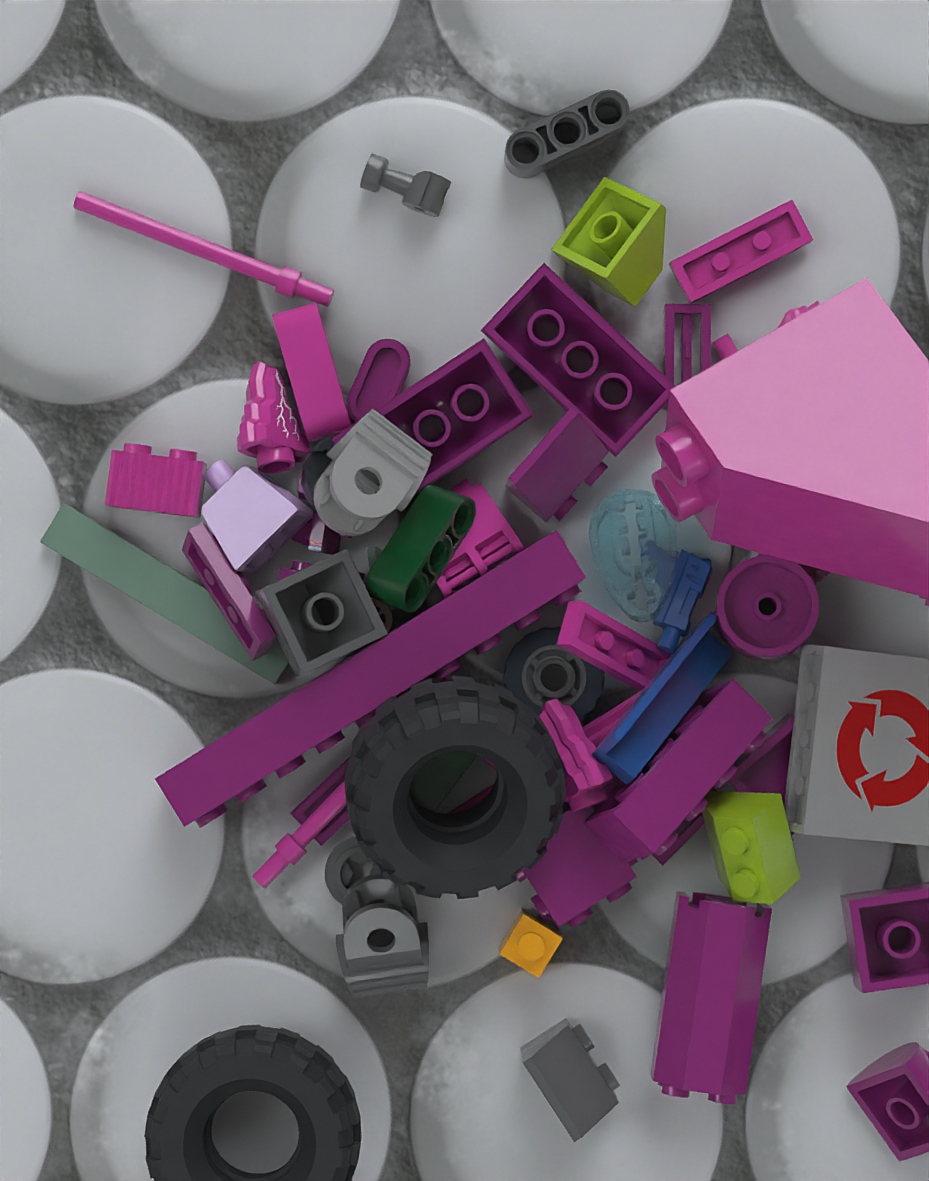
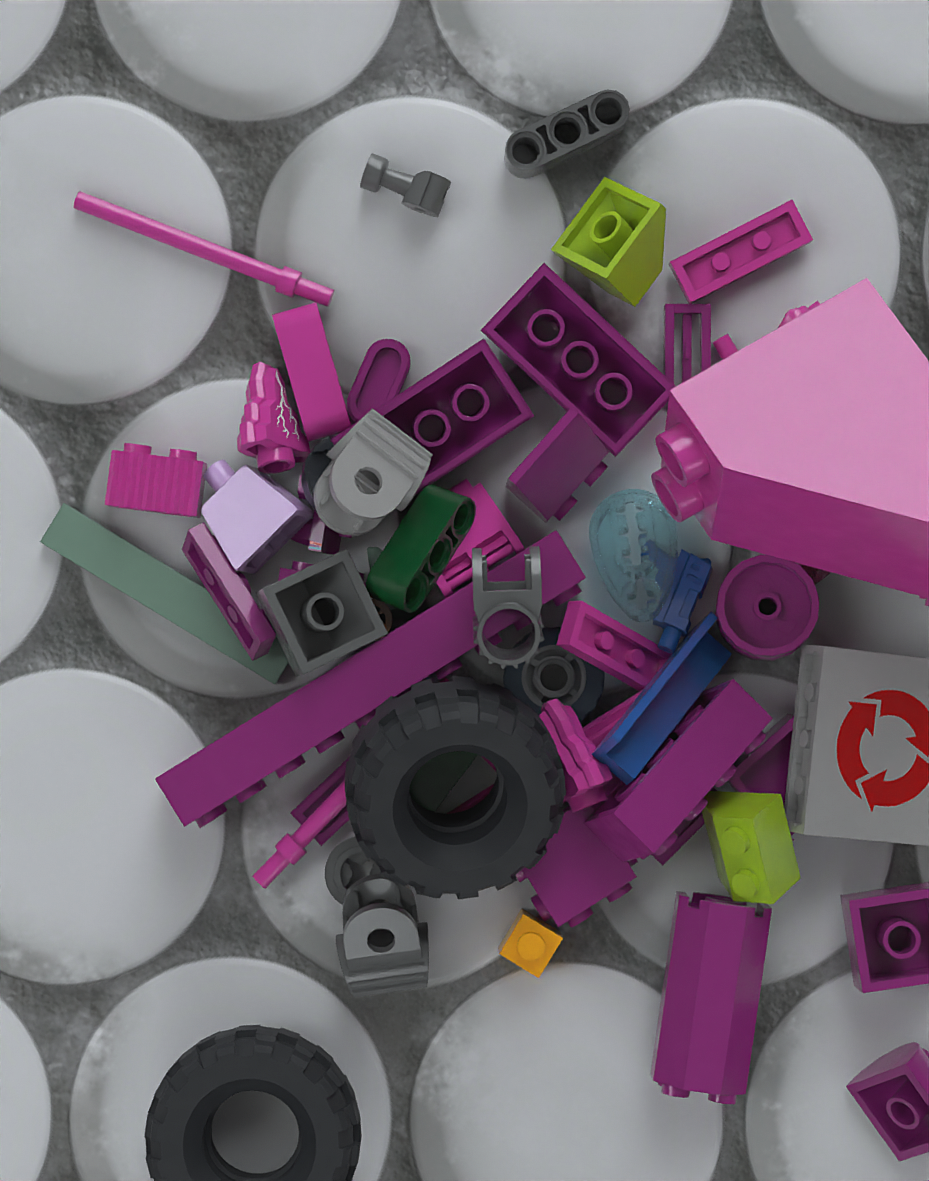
(499, 595): none -> dark grey piece
(570, 1077): dark grey slope -> none

